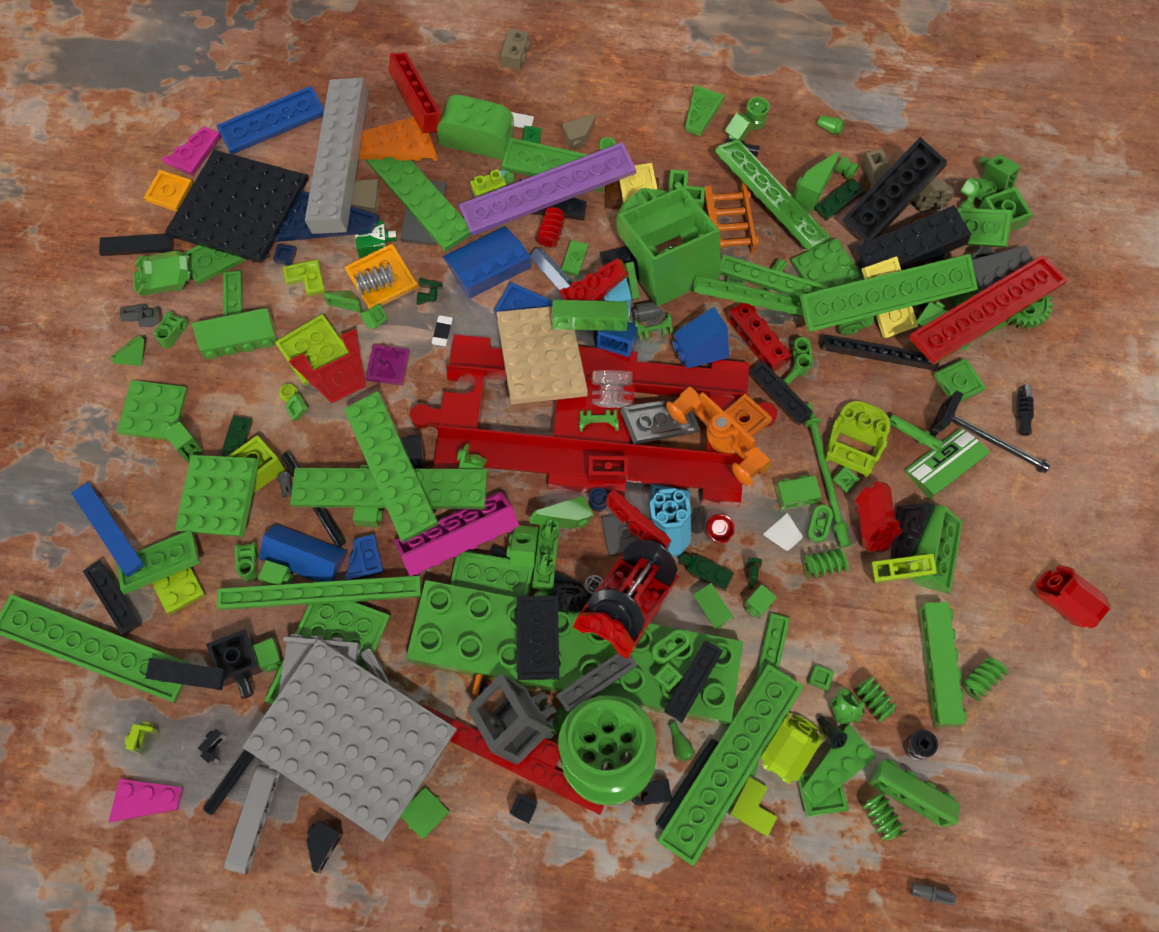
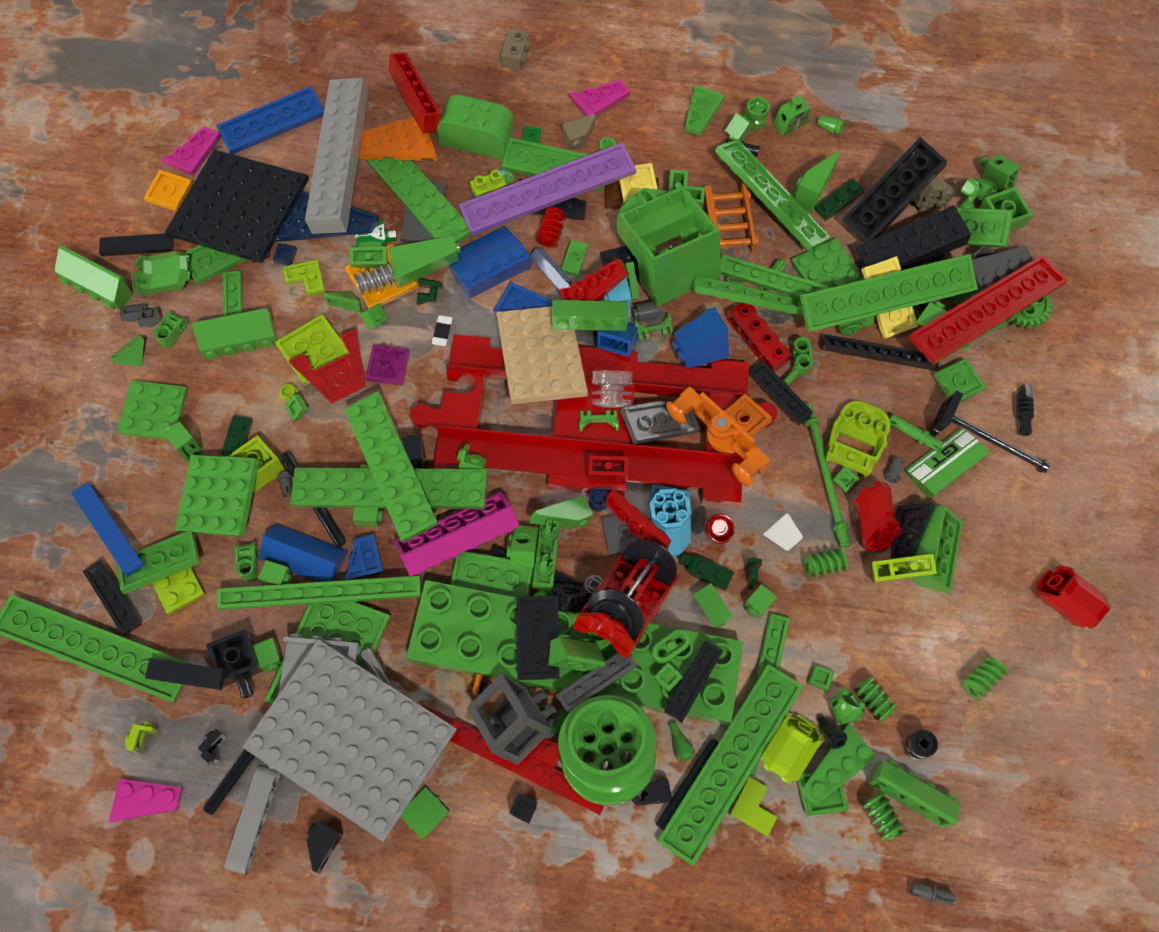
(92, 279): none -> slope
(366, 195): dark tan torso -> none
(368, 255): none -> bright green slope
(422, 258): none -> bright green slope
(521, 120): white sticker -> none
(575, 654): none -> bright green slope
(601, 98): none -> dark pink wing
(792, 116): none -> bright green torso
(798, 492): bright green brick -> none
(820, 525): bright green plate -> none
(847, 168): bright green wheel -> none
(875, 166): dark tan slope -> none
(893, 475): none -> dark grey pin
(942, 665): bright green brick -> none

